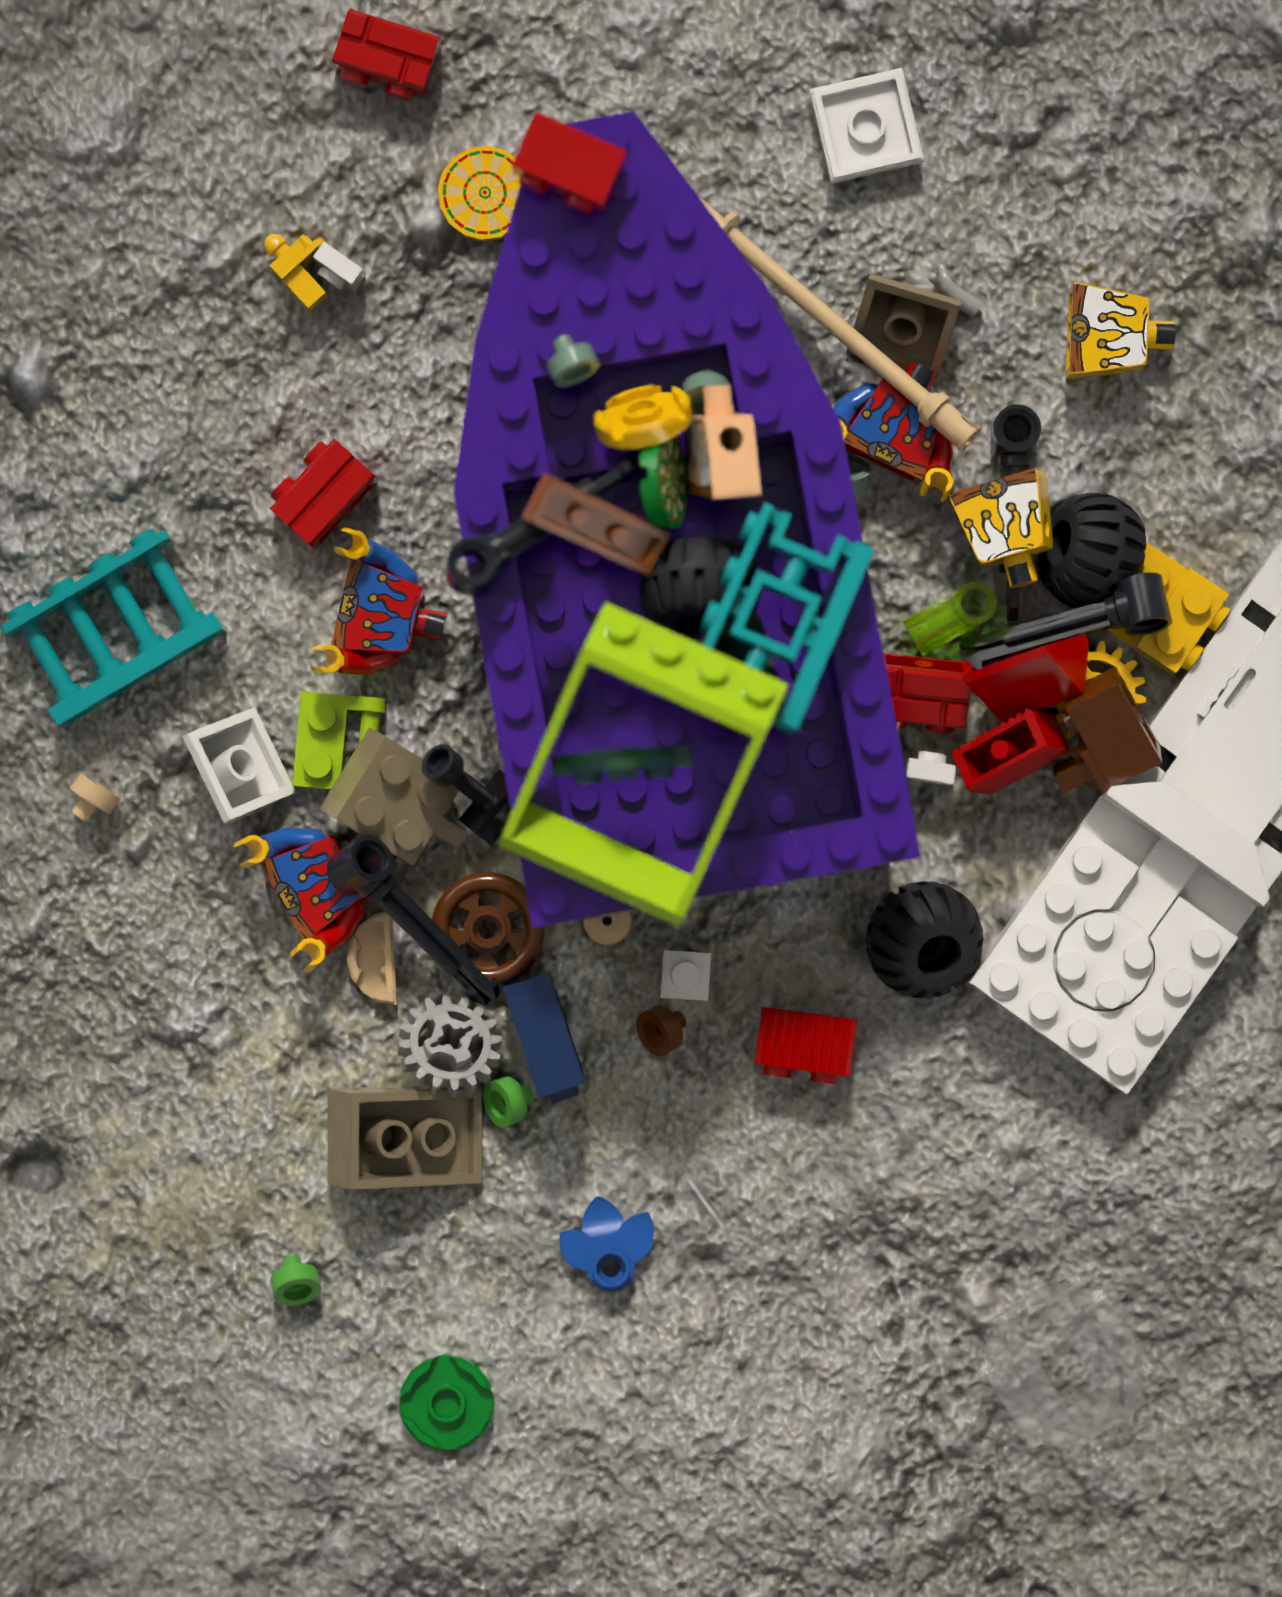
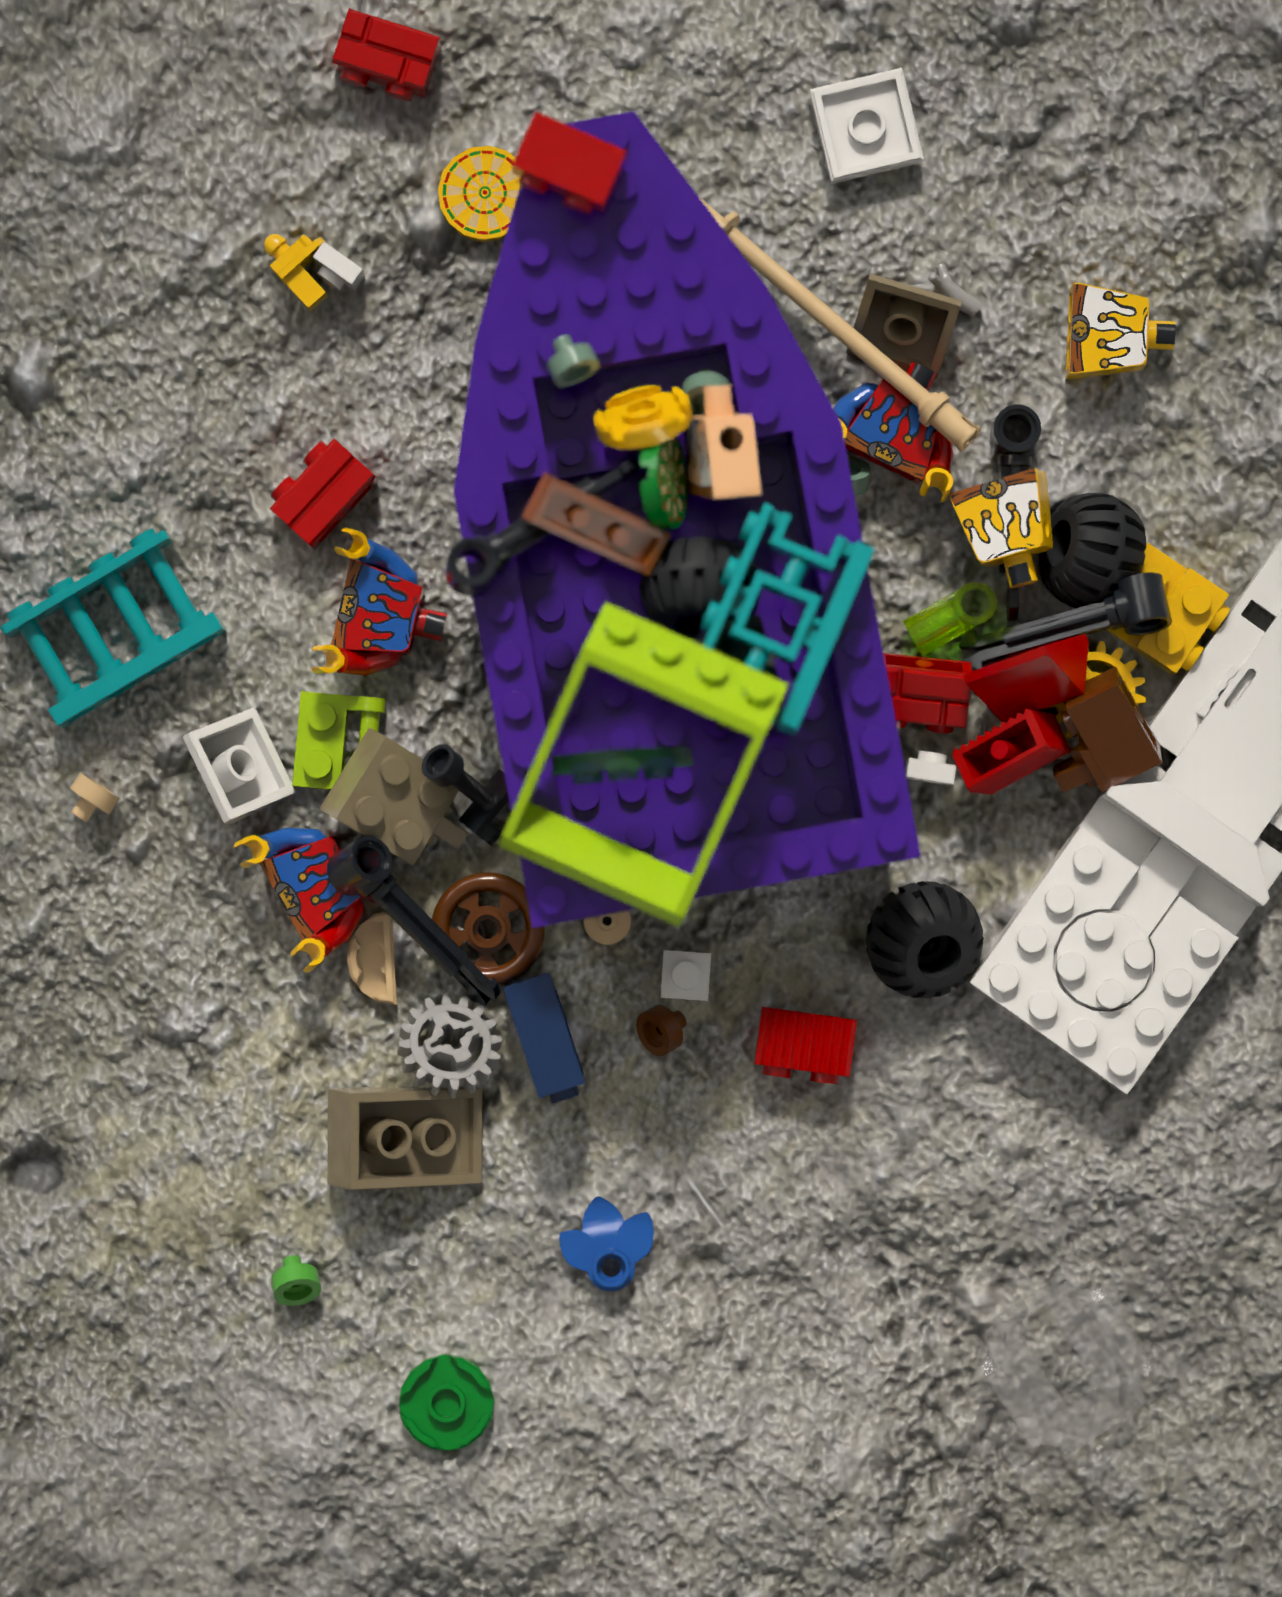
(506, 1101): bright green tile -> none

